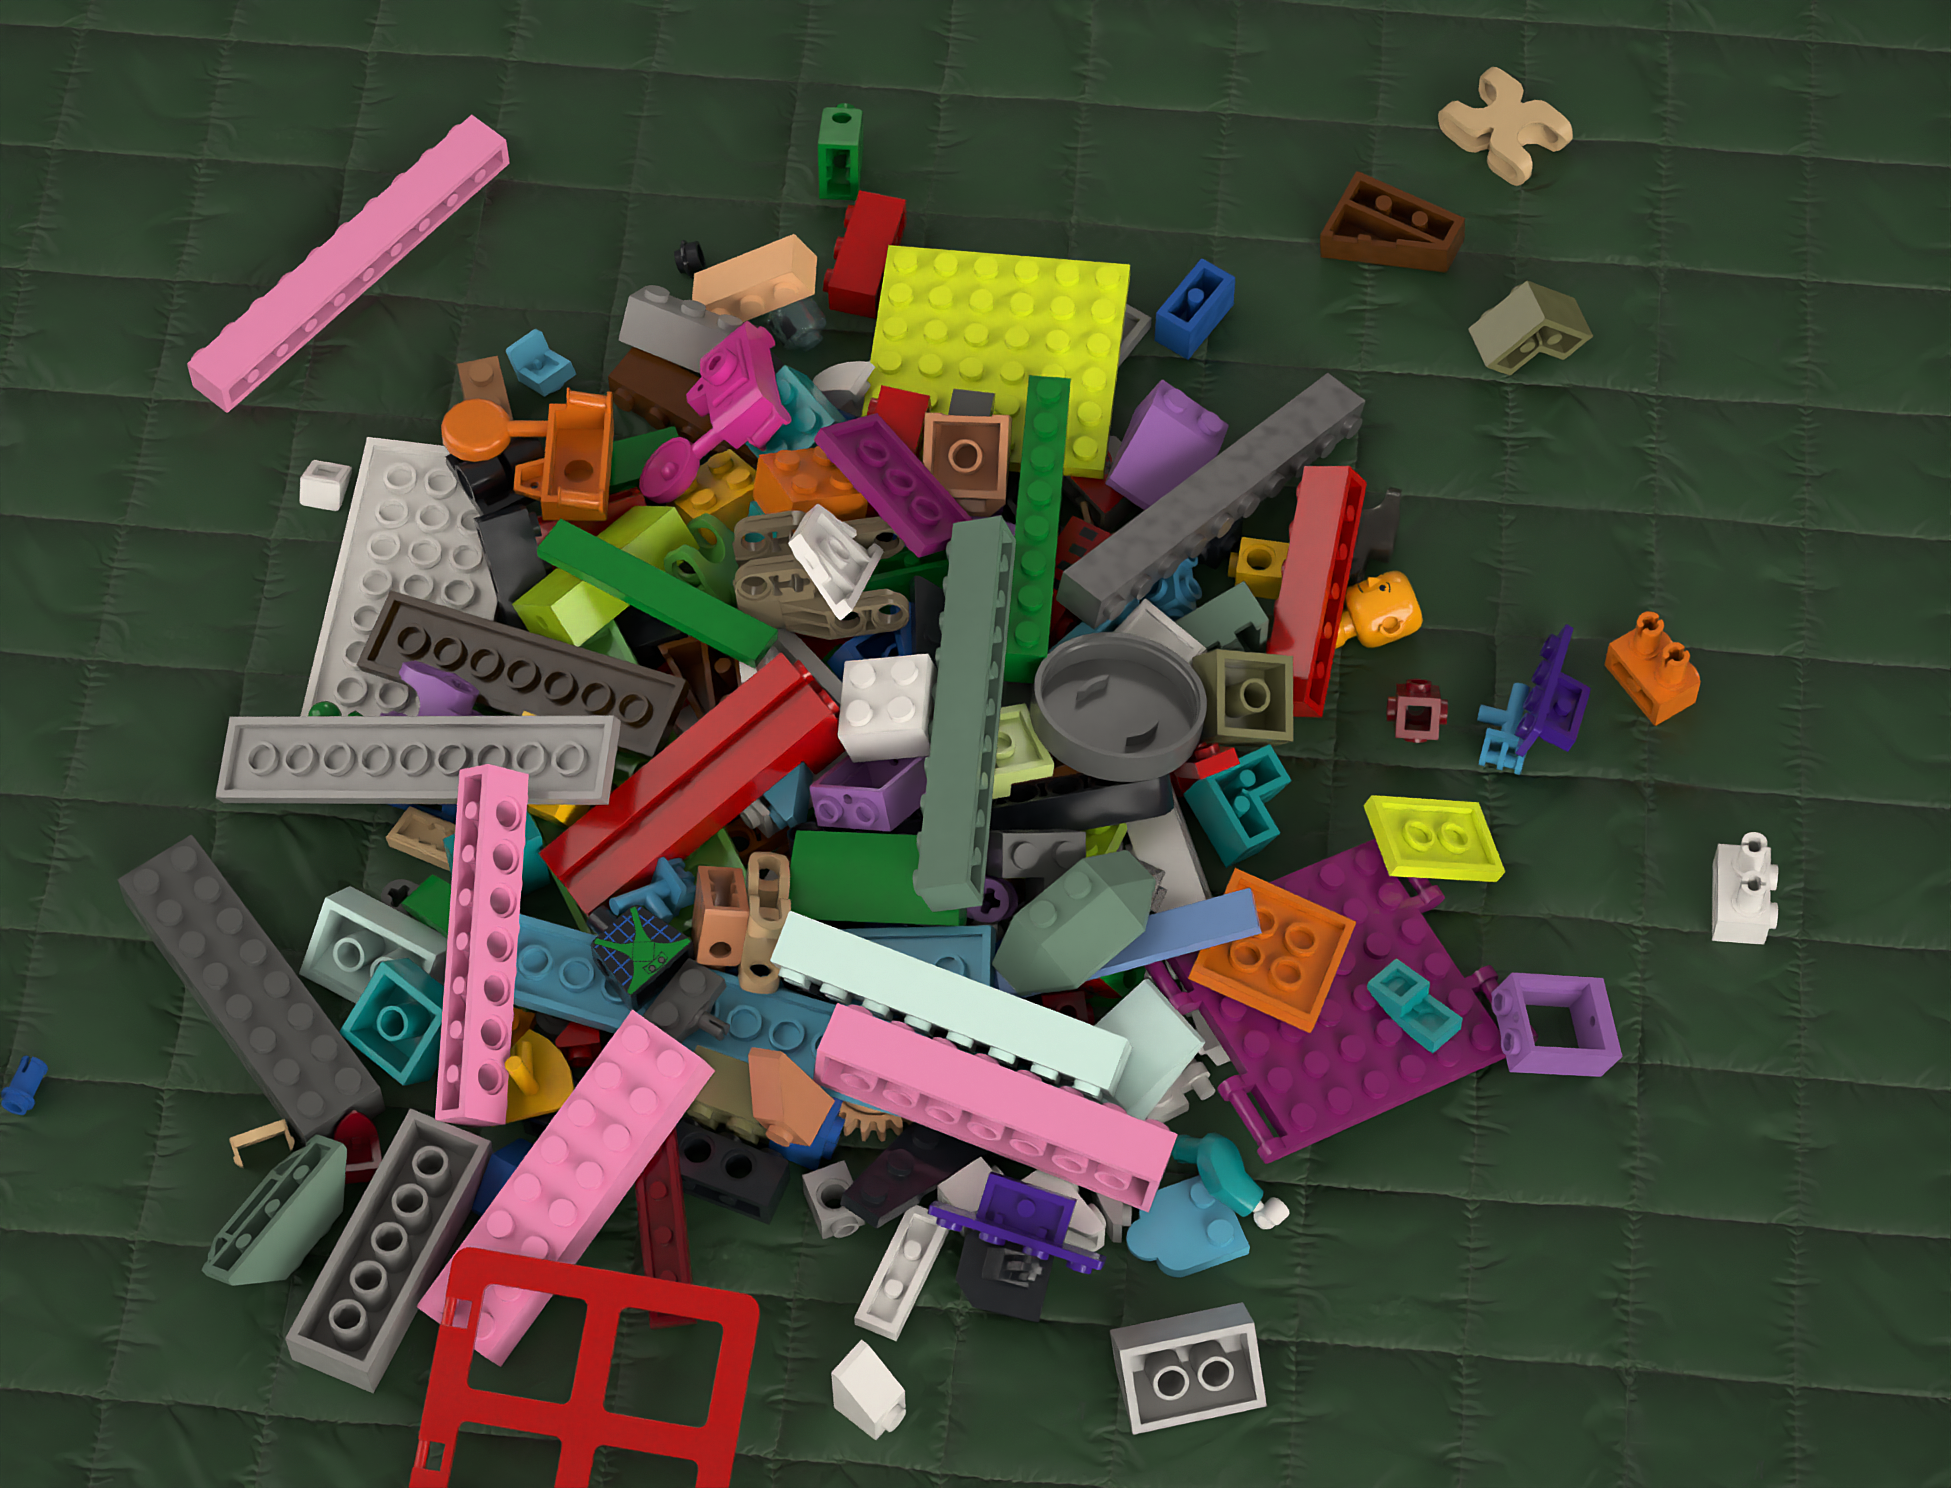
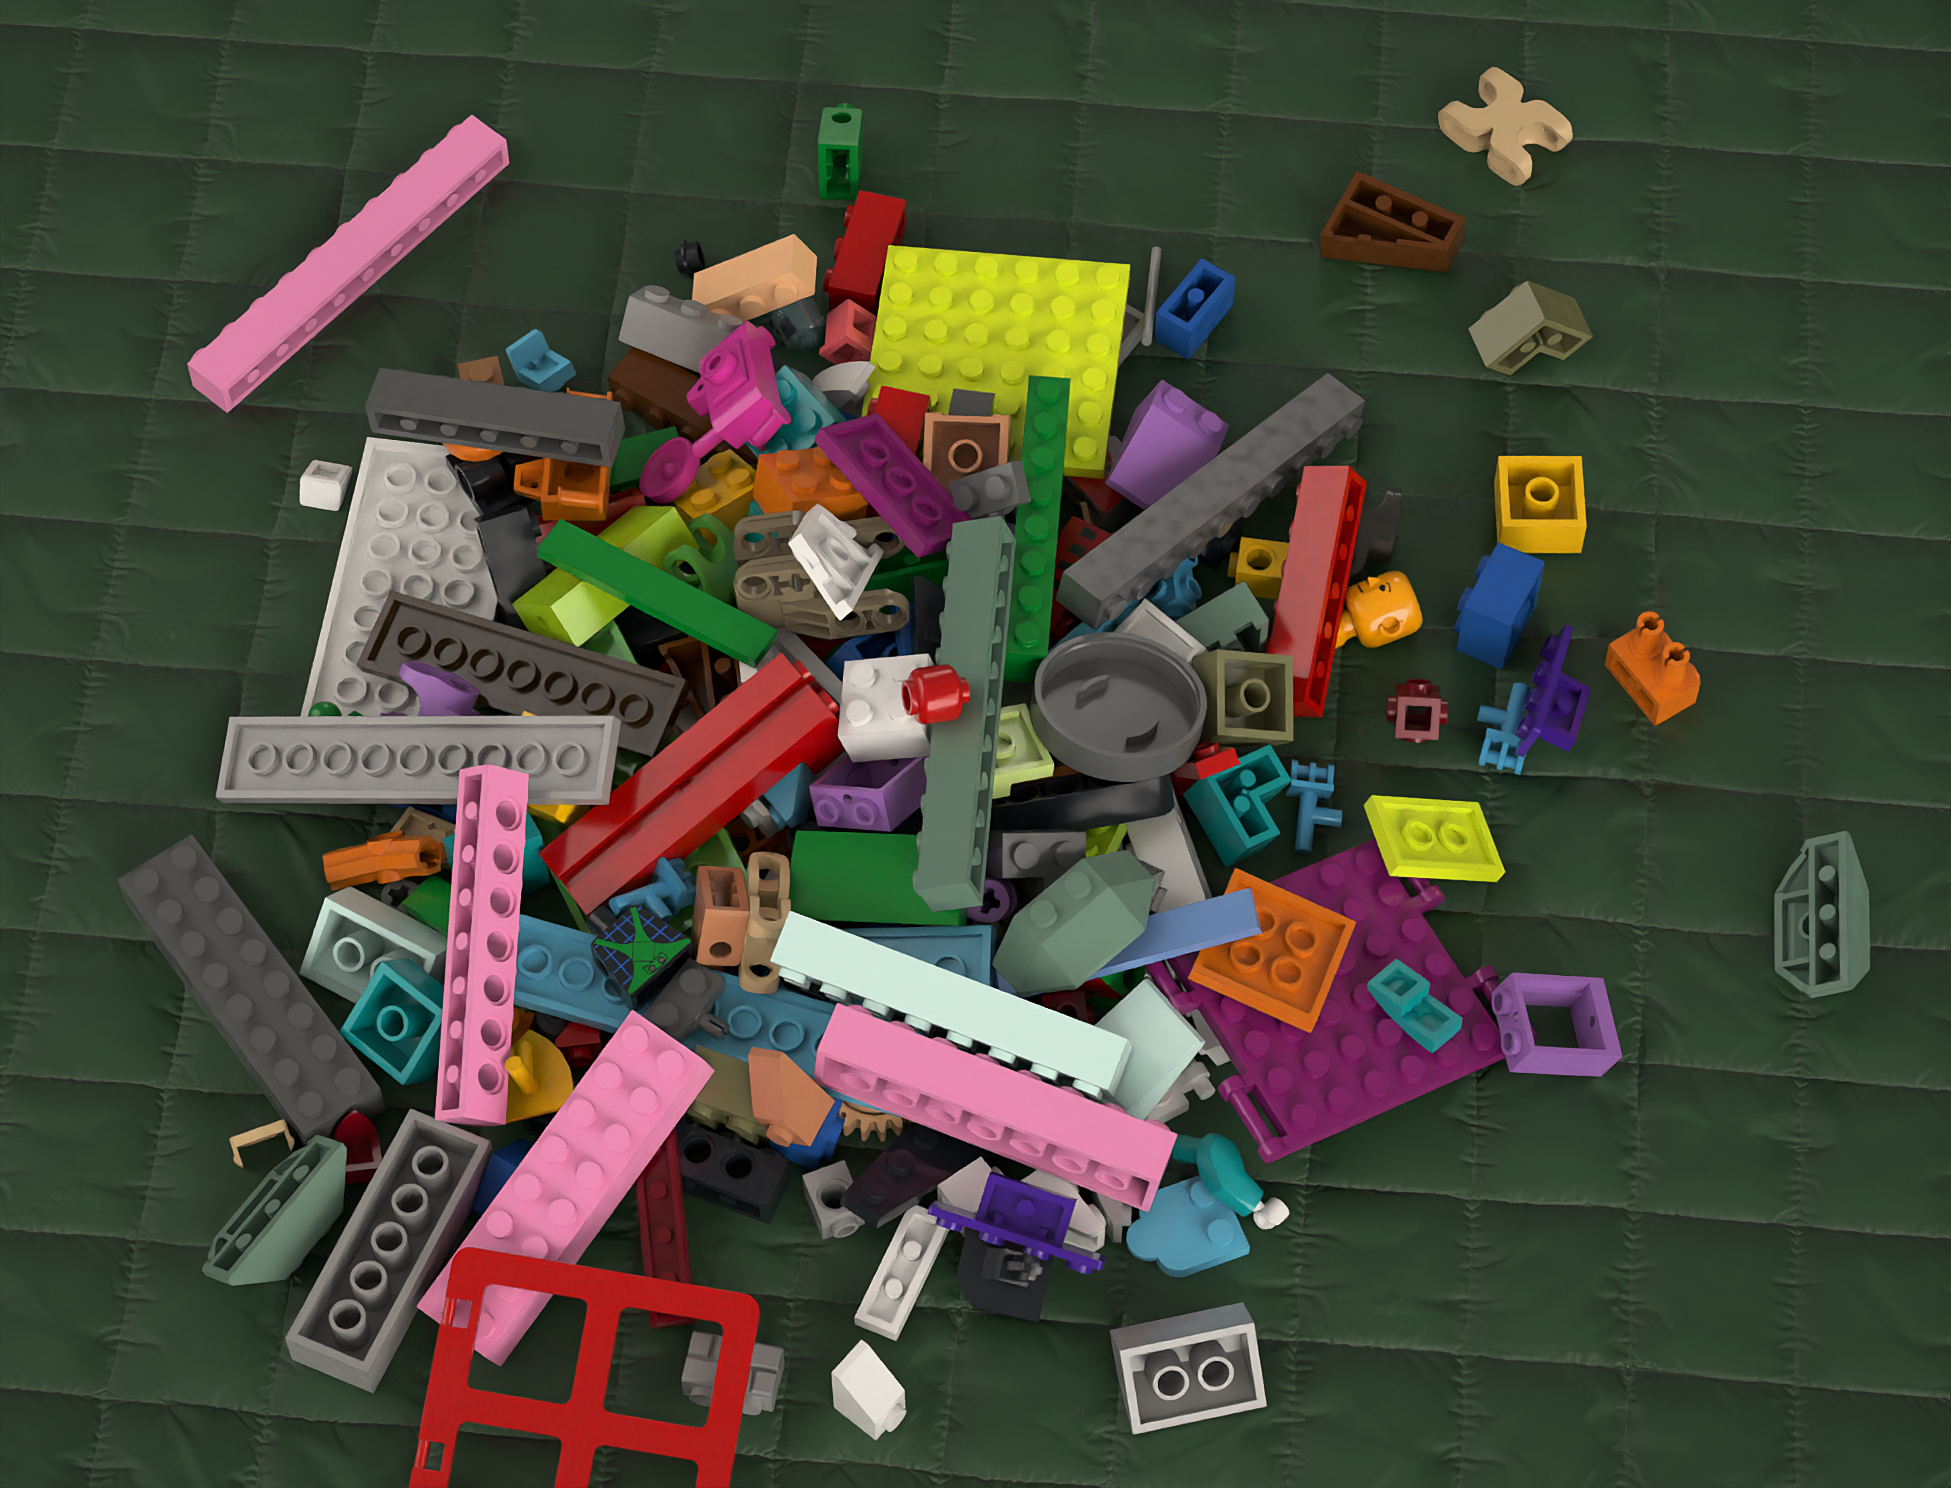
(20, 1093): blue pin -> none
(383, 859): none -> orange piece
(495, 417): none -> dark grey brick
(701, 1369): none -> light grey brick
(848, 334): none -> coral brick
(934, 694): none -> red head
(991, 491): none -> dark grey plate
(1151, 296): none -> light grey axle
(1309, 793): none -> dark azure arm
(1498, 605): none -> blue brick
(1540, 503): none -> yellow brick
(1742, 891): white brick -> none
(1823, 918): none -> sand green wedge

